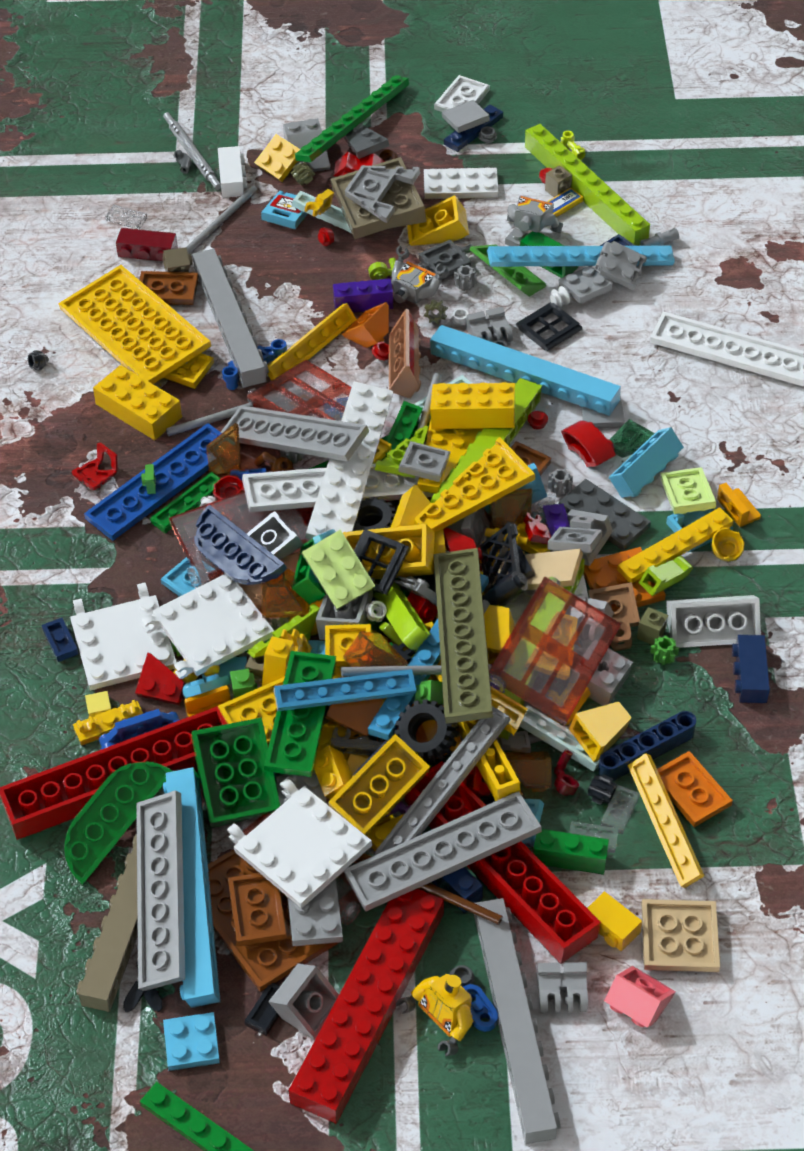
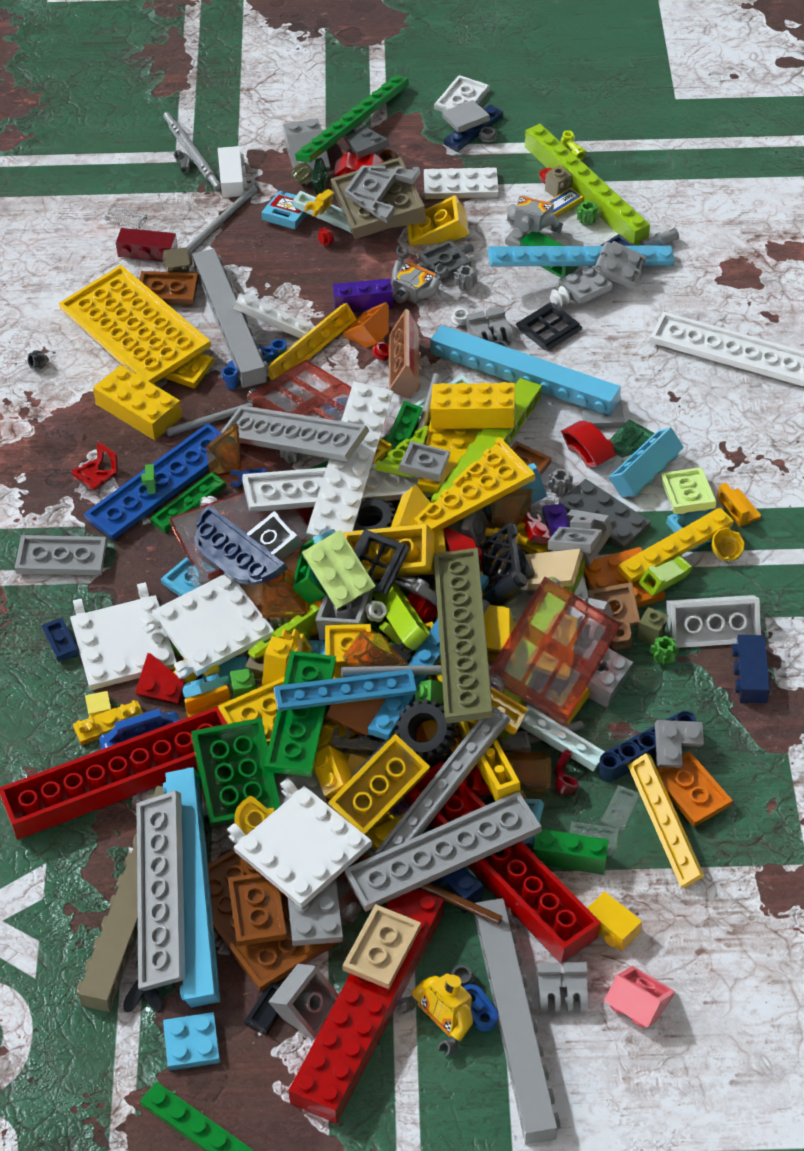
(61, 555): none -> light grey plate
(109, 815): green plate -> none
(227, 487): red hair -> none
(251, 814): none -> yellow animal
(271, 316): none -> white plate
(275, 463): reddish brown plate -> none
(278, 157): yellow plate -> none
(319, 176): none -> clear green tile
(379, 270): lime plate -> none
(381, 946): none -> tan plate
(435, 305): olive gear -> none
(518, 276): bright green slope -> none
(537, 419): red plate -> none
(587, 213): none -> bright green gear
(600, 728): yellow slope -> none
(602, 789): black gear -> none
(673, 735): none -> light grey plate
(680, 935): tan plate -> none

